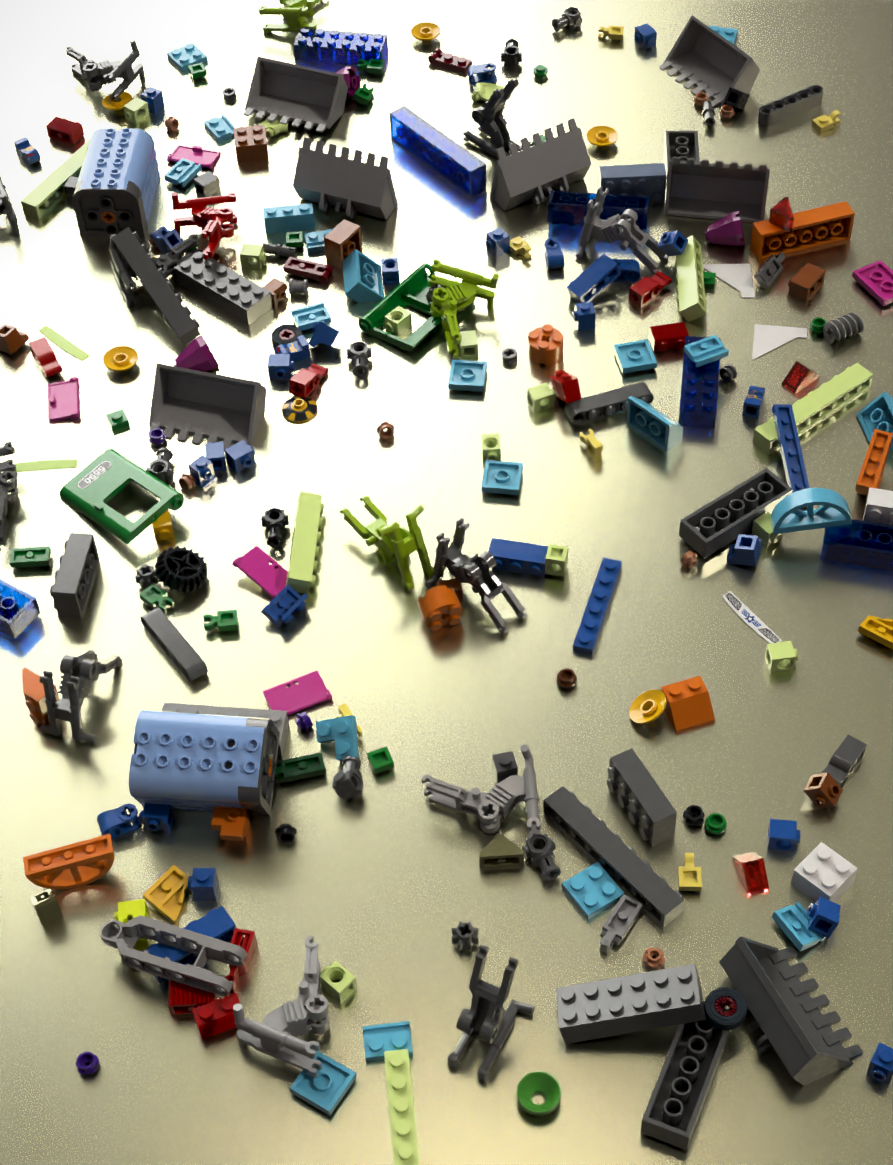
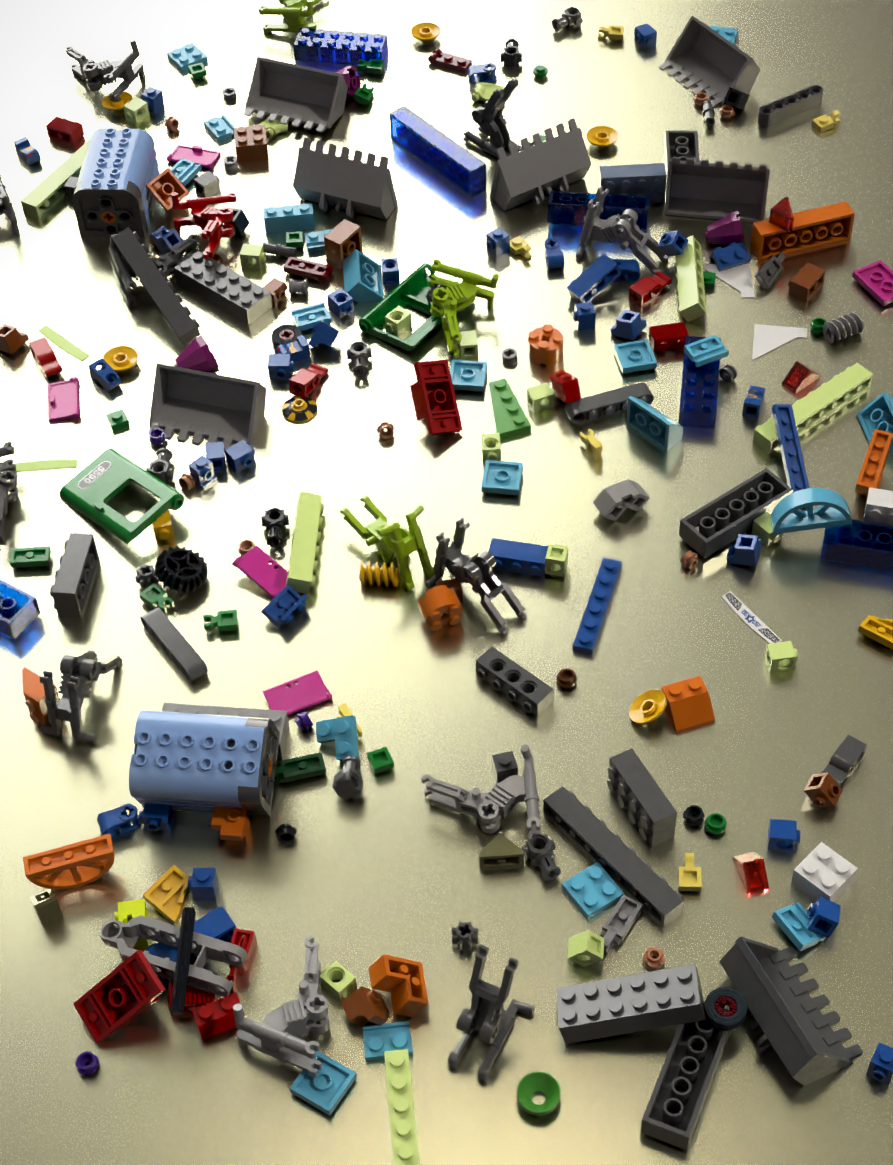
(105, 376): none -> blue leg
(120, 997): none -> red brick
(164, 185): none -> orange slope
(183, 961): none -> black axle
(230, 162): none -> light grey bush
(239, 221): none -> black brick
(245, 546): none -> nougat plate
(340, 303): none -> blue brick
(365, 1006): none -> dark orange brick
(379, 574): none -> yellow piece
(404, 981): none -> orange brick
(435, 397): none -> red brick
(507, 412): none -> bright green wing
(514, 681): none -> dark grey brick
(585, 948): none -> yellowish green brick
(618, 497): none -> light grey brick
(628, 325): none -> blue brick
(730, 256): none -> blue bracket

